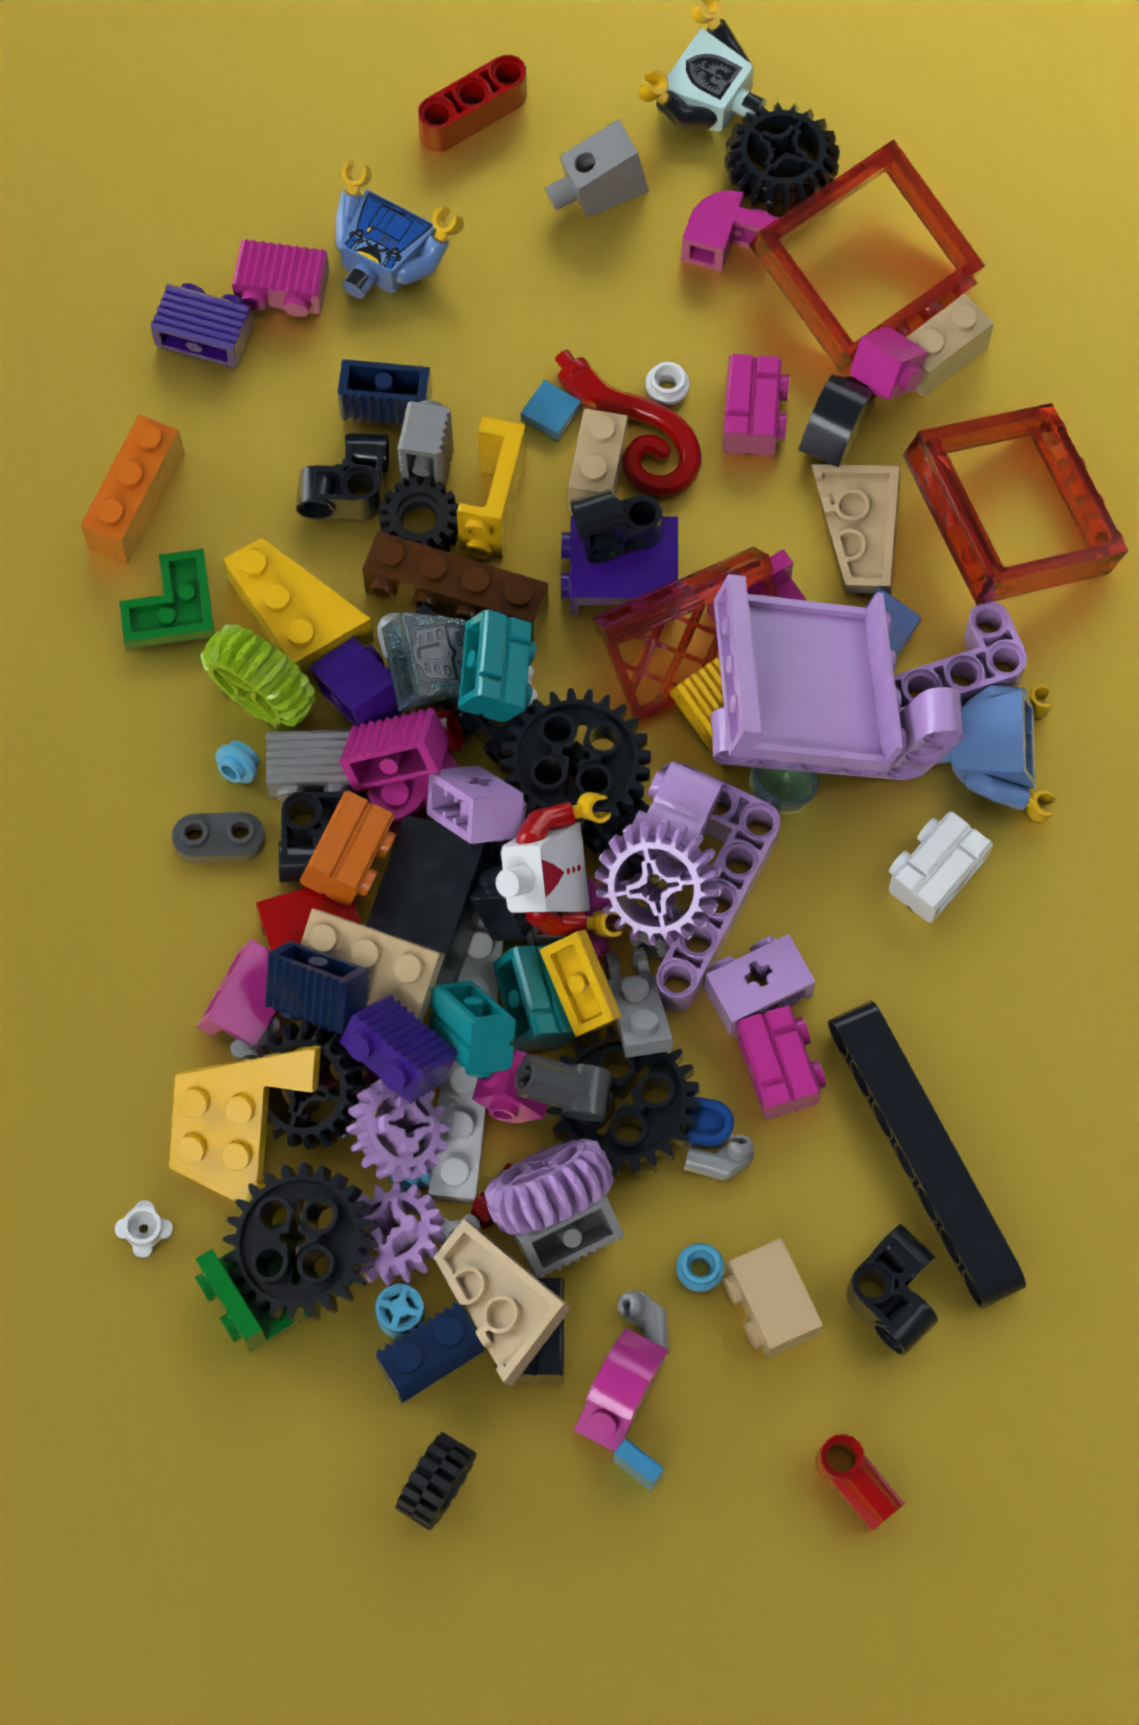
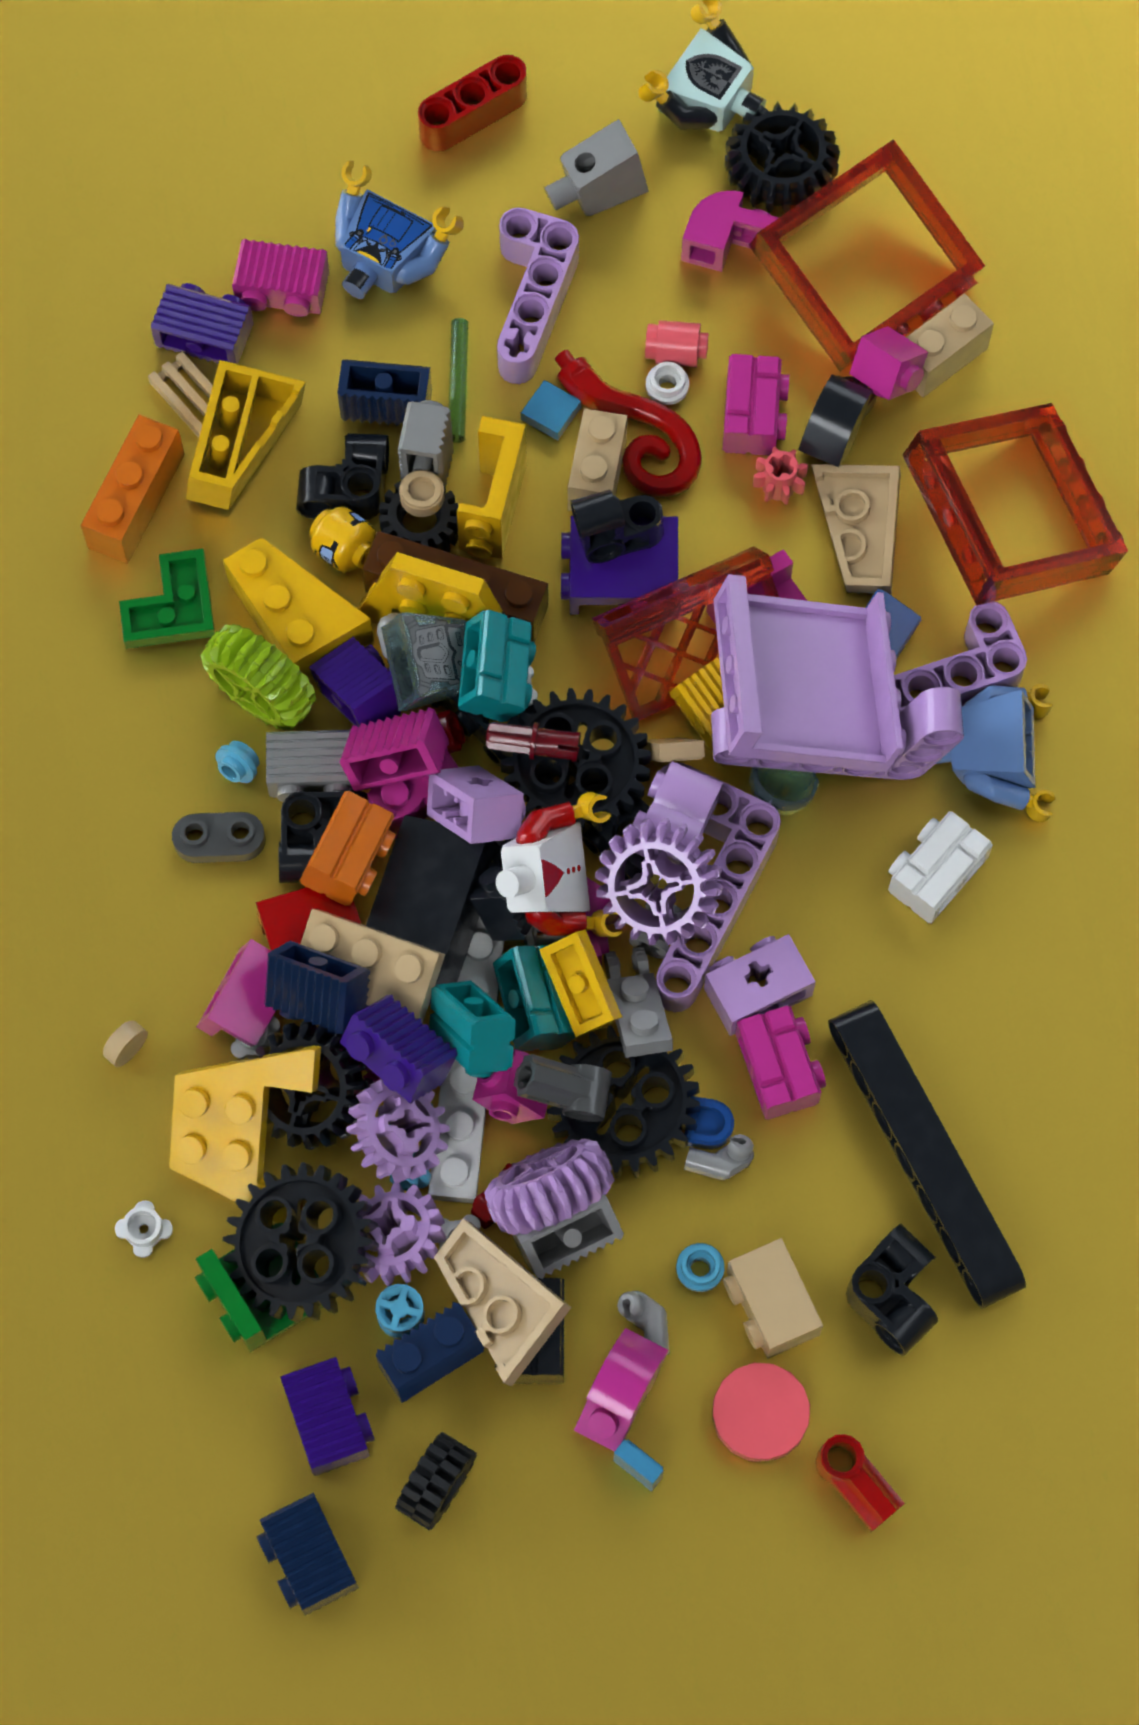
(124, 1043): none -> tan tile
(172, 371): none -> tan tile
(239, 429): none -> yellow wedge
(308, 1555): none -> dark blue brick
(326, 1416): none -> dark purple brick
(341, 538): none -> yellow head
(421, 493): none -> tan tile
(426, 589): none -> yellow wing
(458, 377): none -> clear green bar
(532, 299): none -> lavender beam
(533, 741): none -> dark red axle
(675, 749): none -> tan tile
(676, 343): none -> coral brick
(761, 1412): none -> coral tile
(780, 475): none -> coral gear

